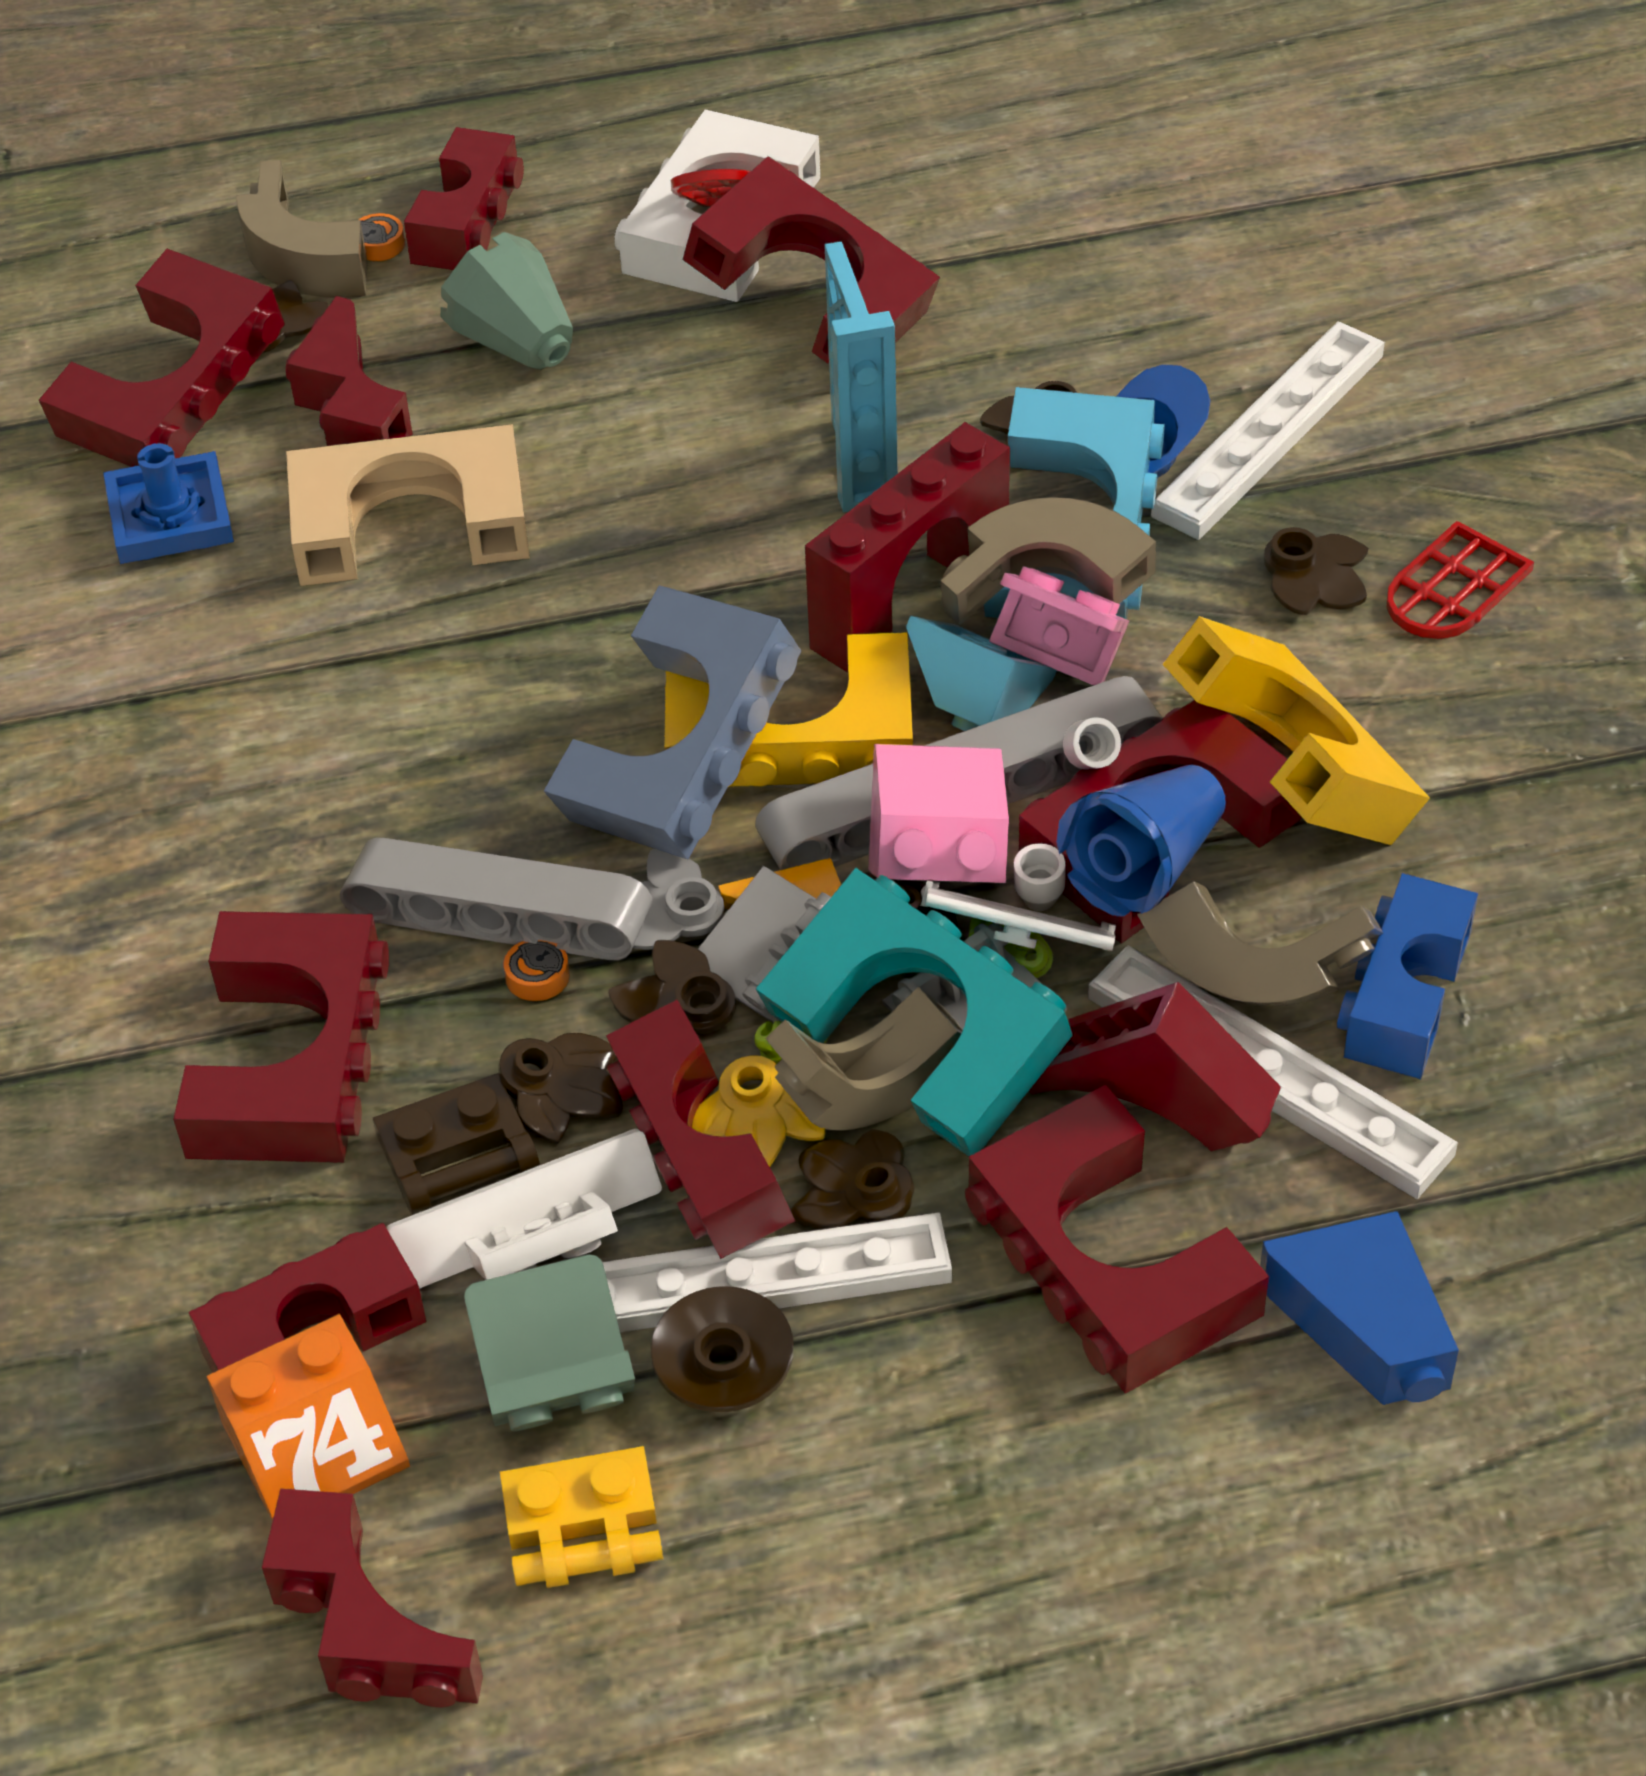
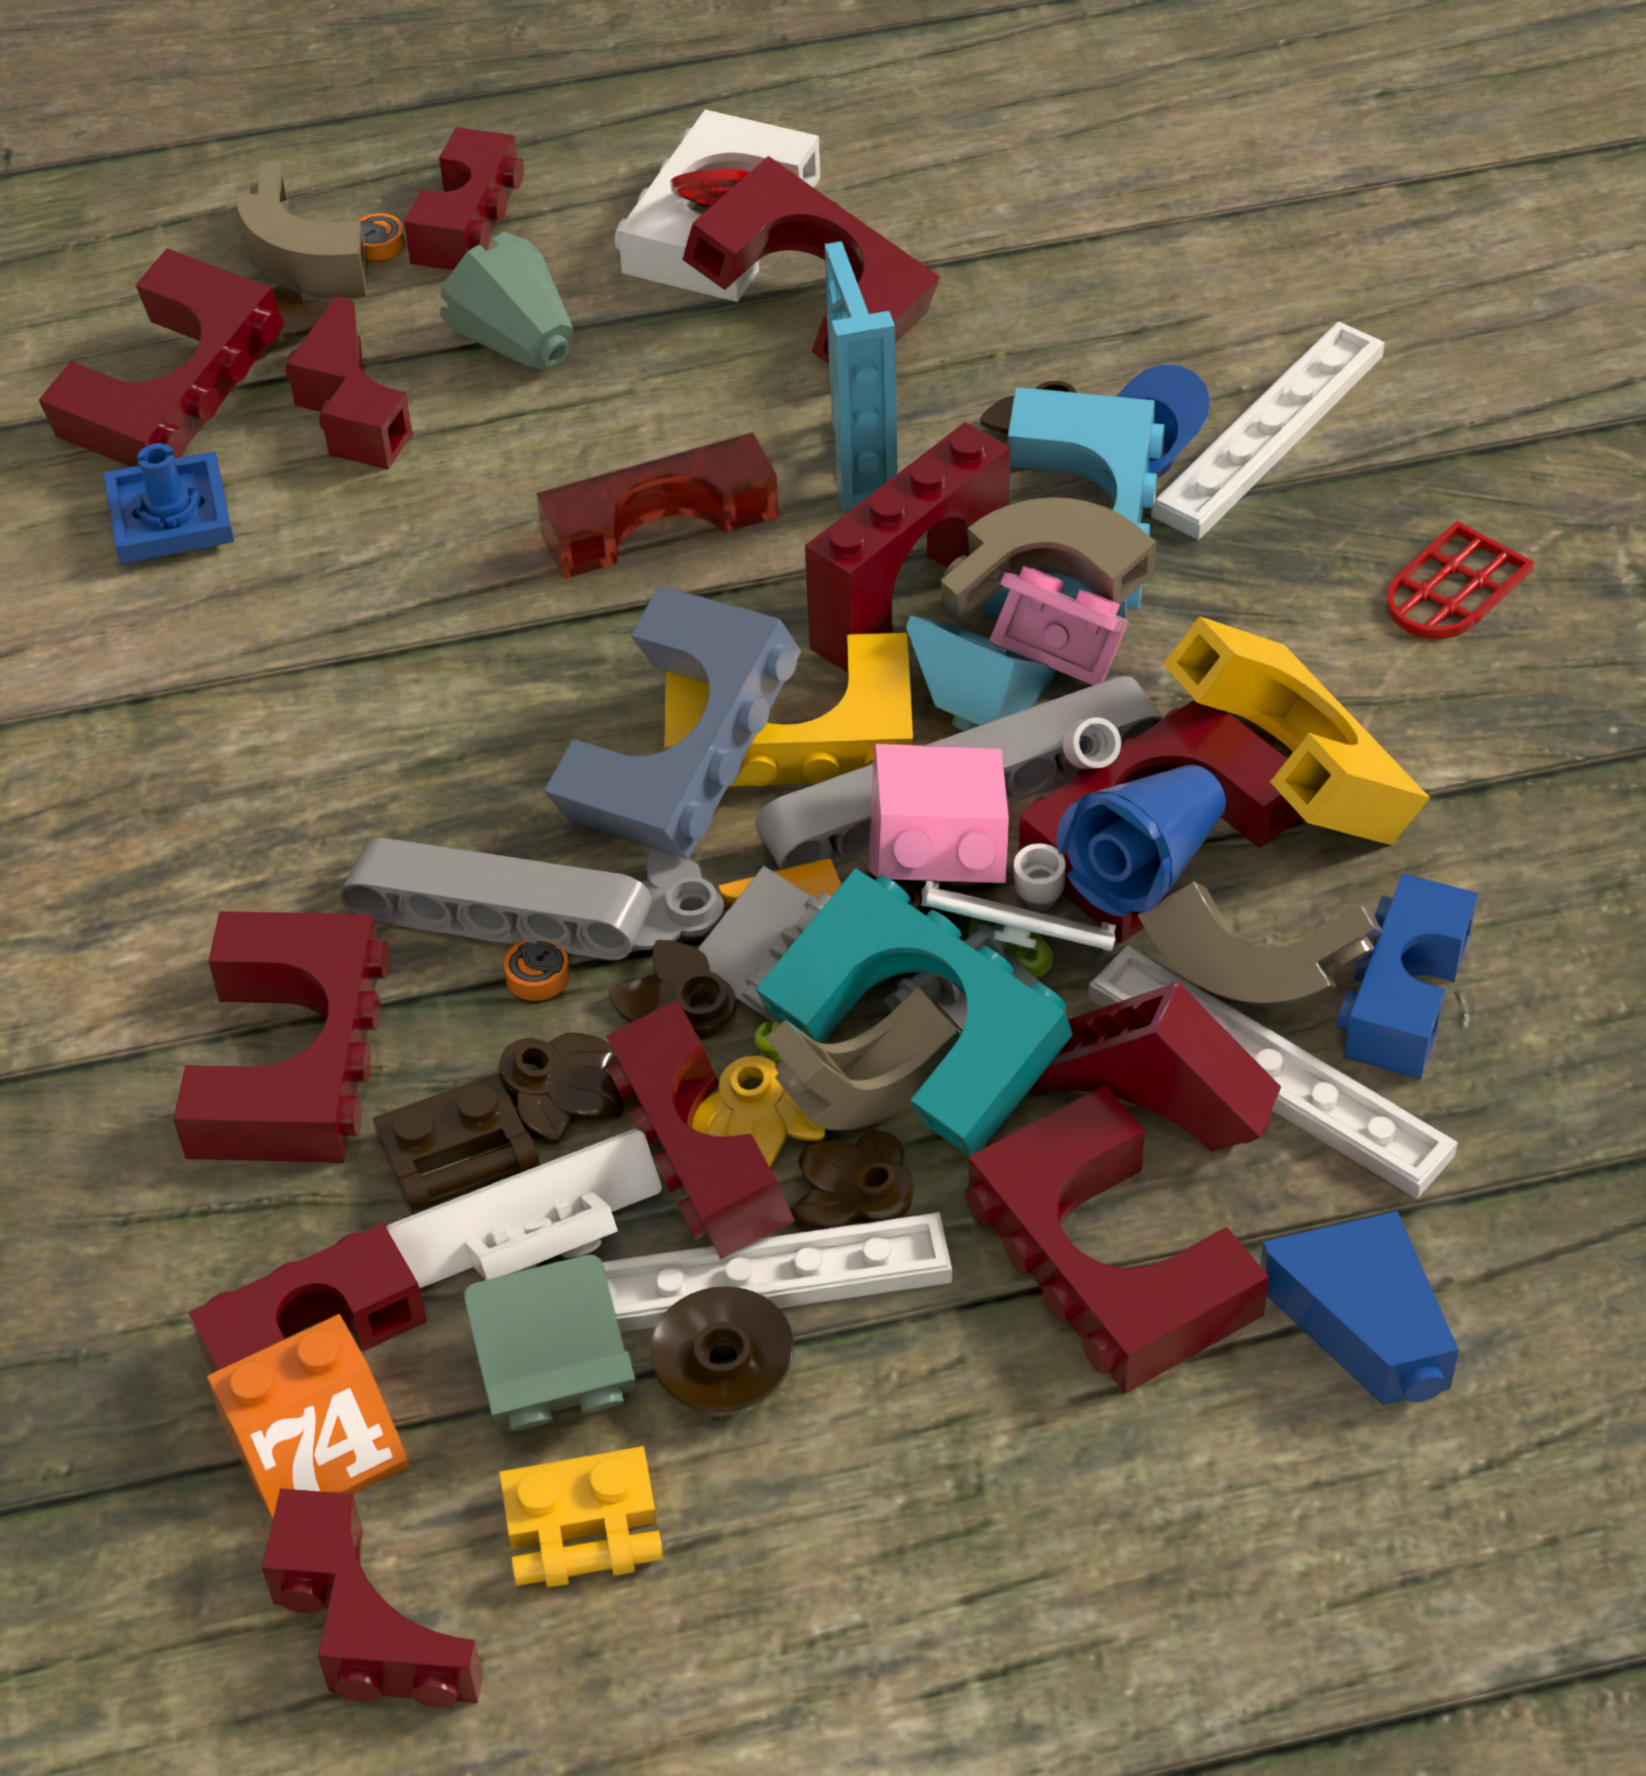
(342, 483): tan arch -> none
(719, 483): none -> clear red arch
(1315, 570): dark brown plate -> none

